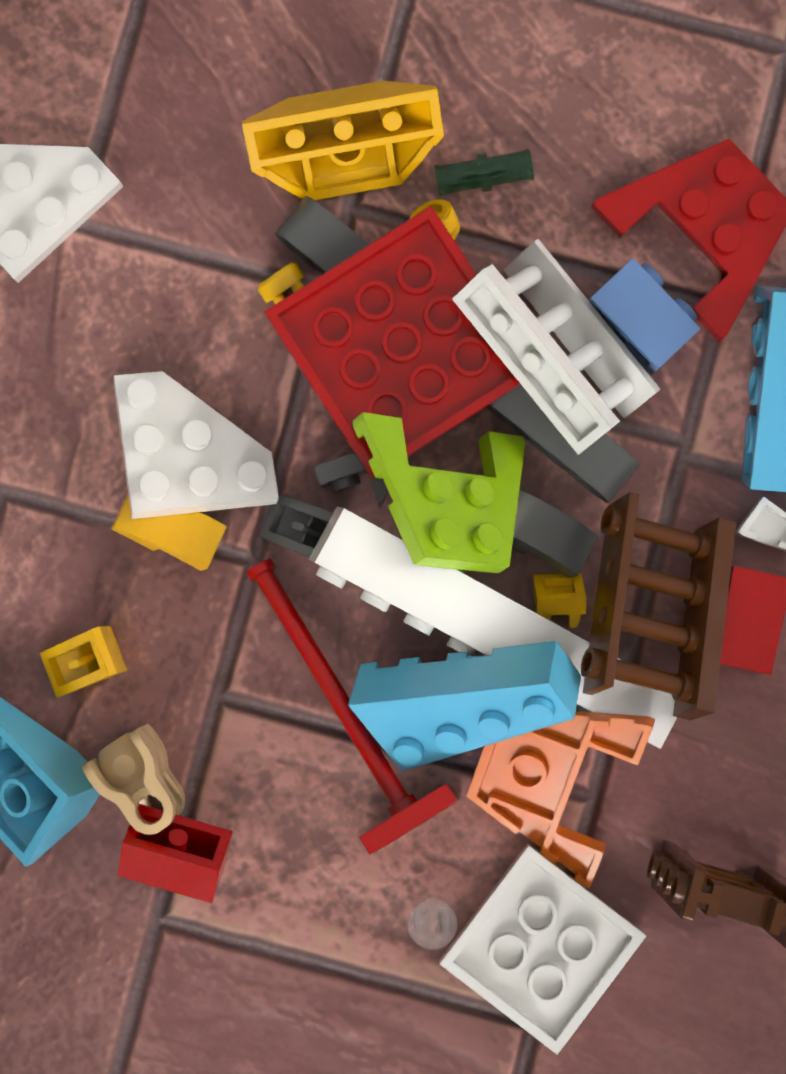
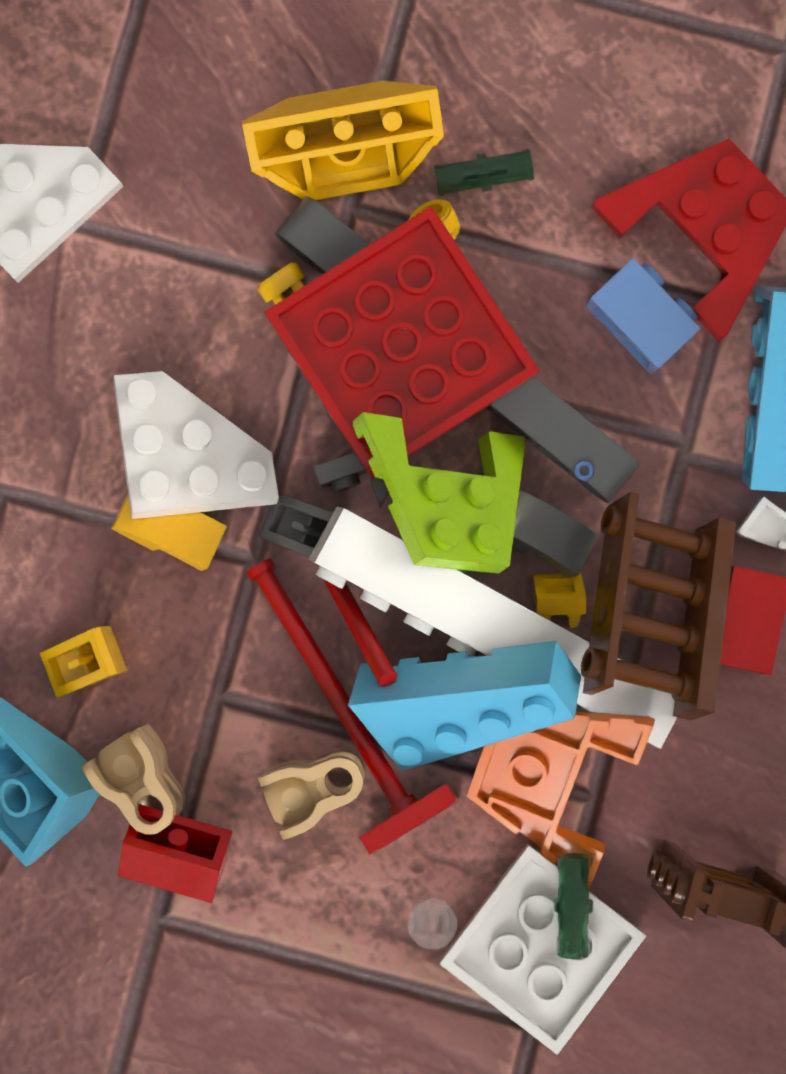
(302, 793): none -> tan piece
(363, 634): none -> red bar
(539, 361): white fence -> none
(573, 906): none -> clear green pin
(577, 470): none -> medium blue piece

